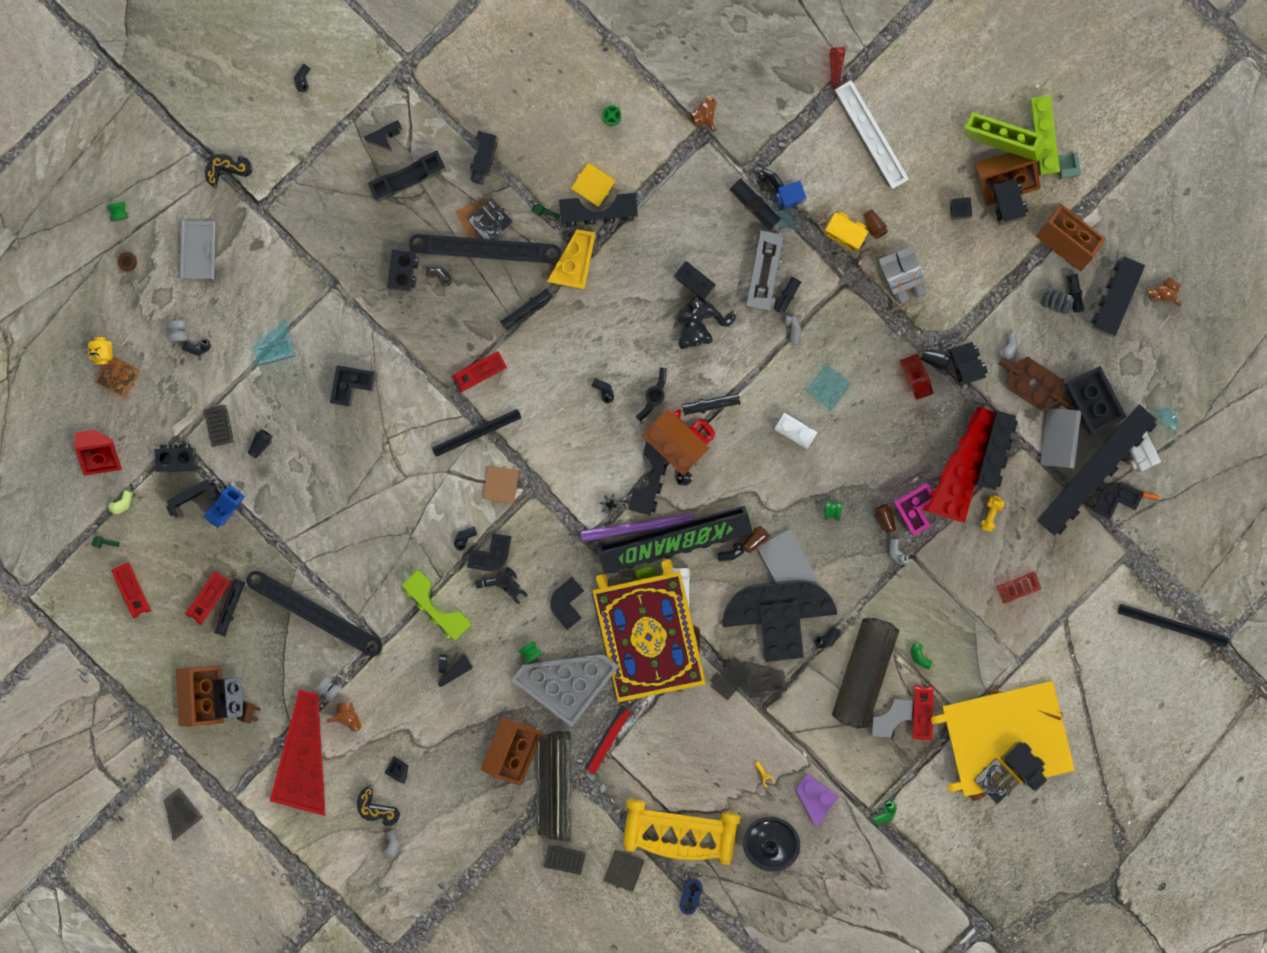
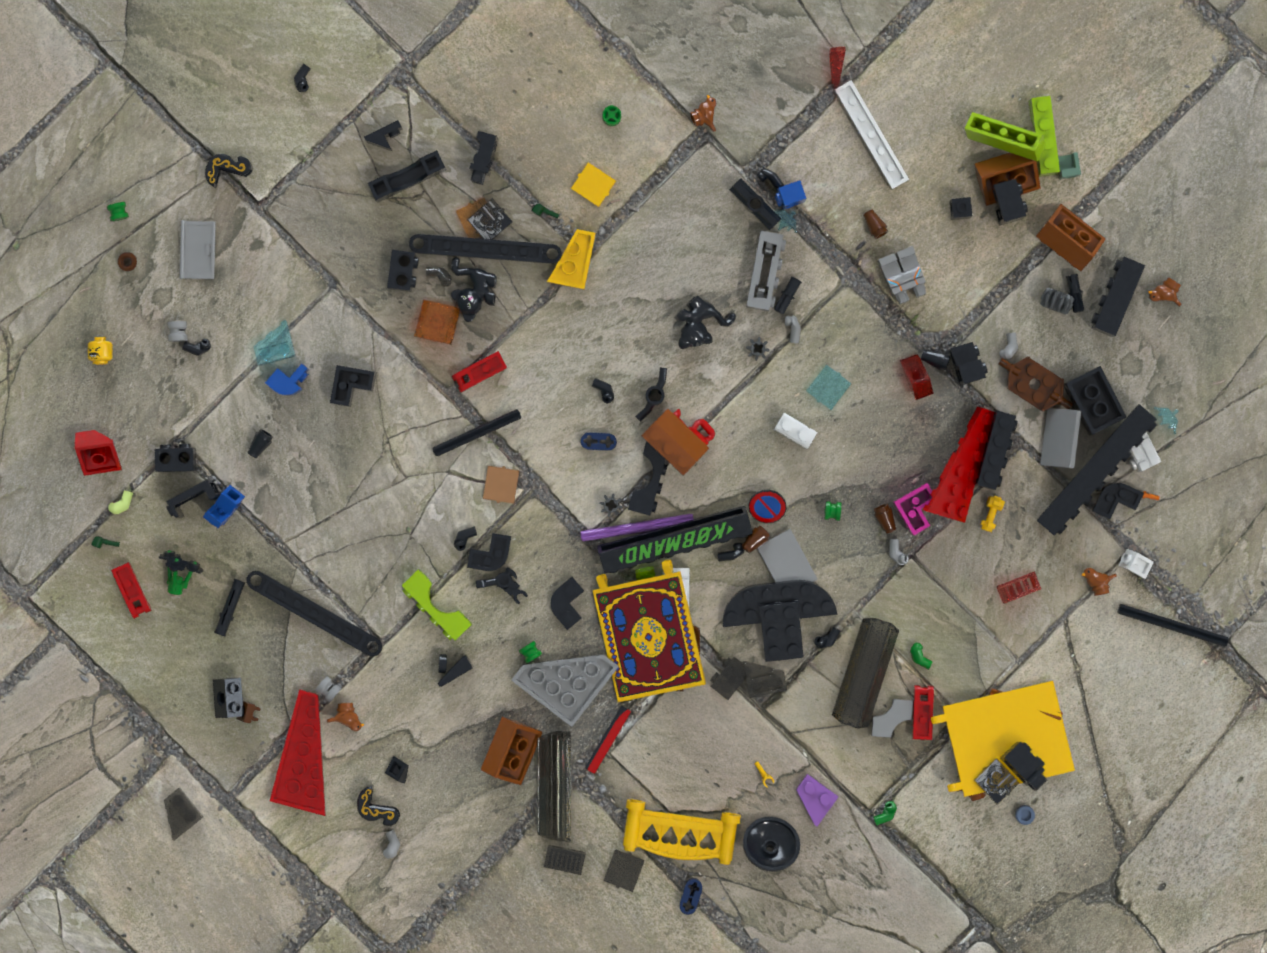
(118, 376): clear orange piece -> none
(175, 563): none -> plant
(196, 695): dark orange slope -> none
(208, 597): red plate -> none
(219, 426): clear smoke panel -> none
(287, 386): none -> blue brick
(437, 322): none -> clear orange slope
(470, 300): none -> black animal
(533, 304): black pin -> none
(574, 212): black arch -> none
(598, 446): none -> dark blue beam
(684, 480): black hinge -> none
(694, 280): black brick -> none
(711, 404): black pin -> none
(758, 343): none -> dark grey gear
(767, 506): none -> piece
(846, 232): yellow slope -> none
(1025, 815): none -> sand blue tile
(1098, 581): none -> dark orange animal
(1136, 563): none -> white bracket

